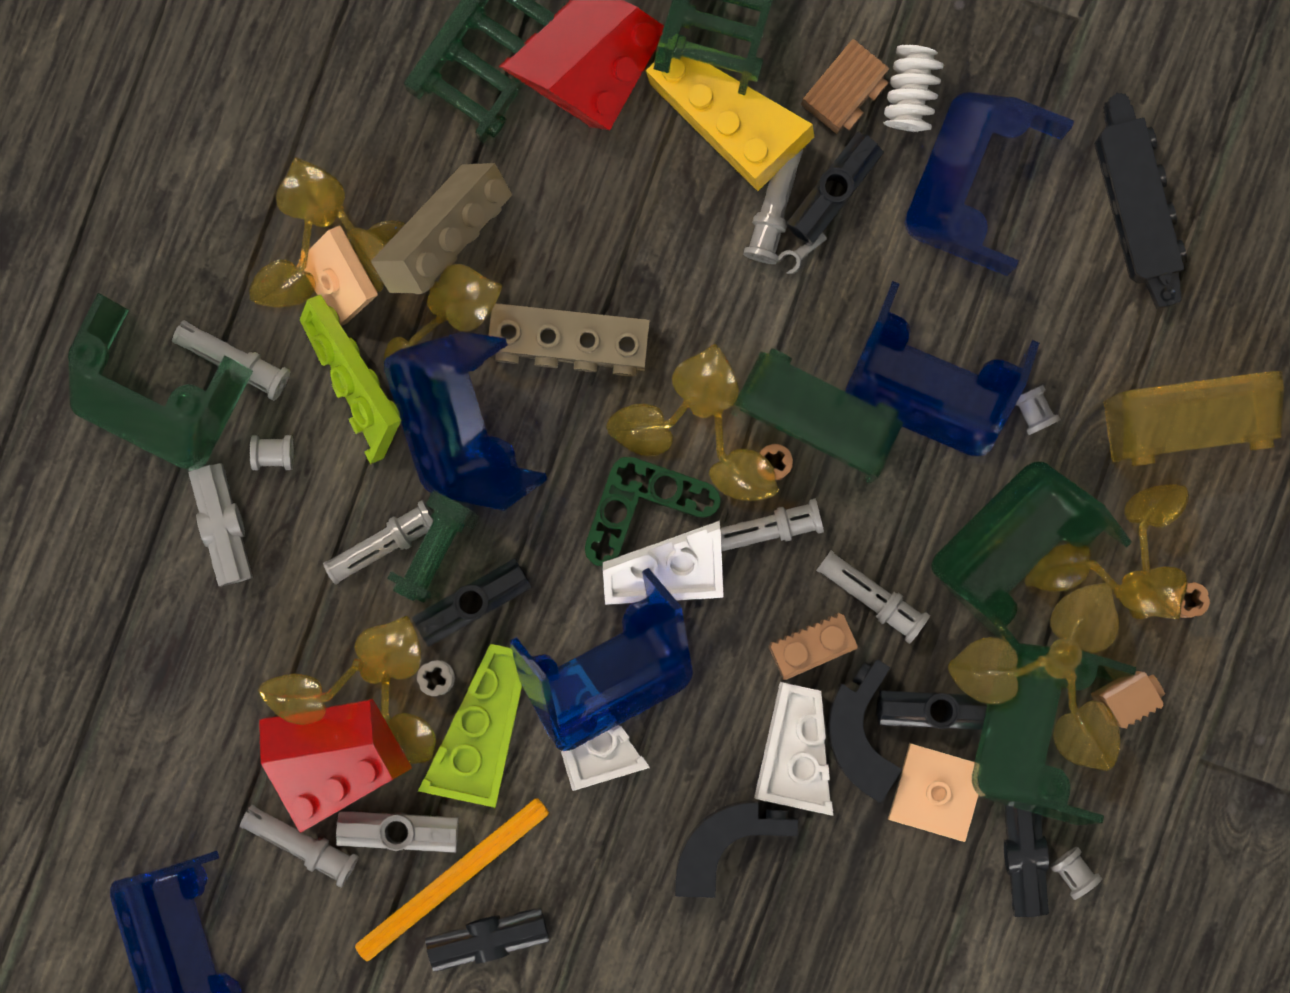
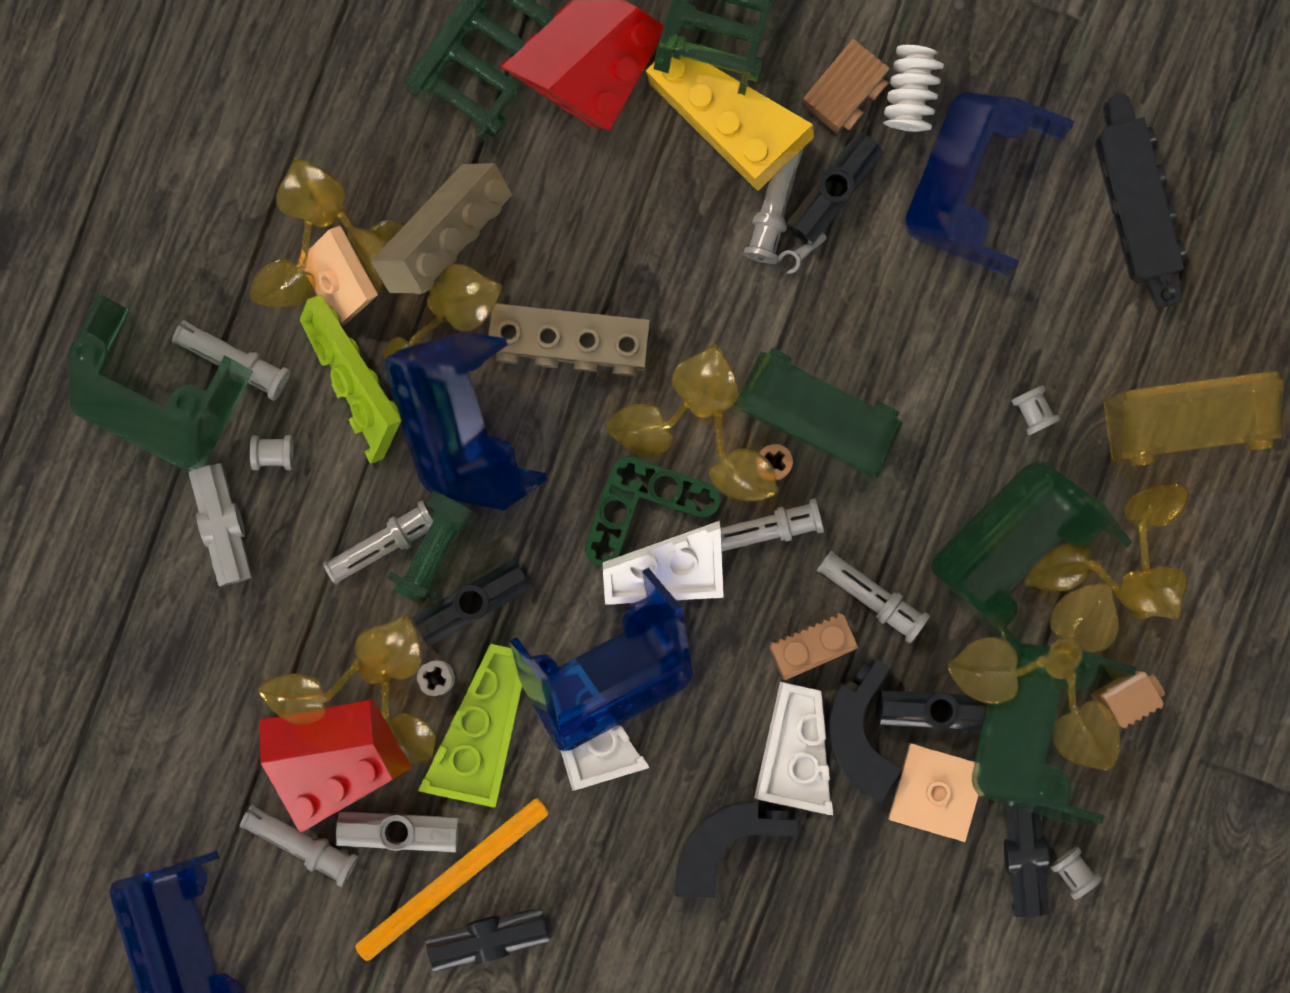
(932, 393): clear blue windscreen -> none
(1201, 599): medium nougat bush -> none

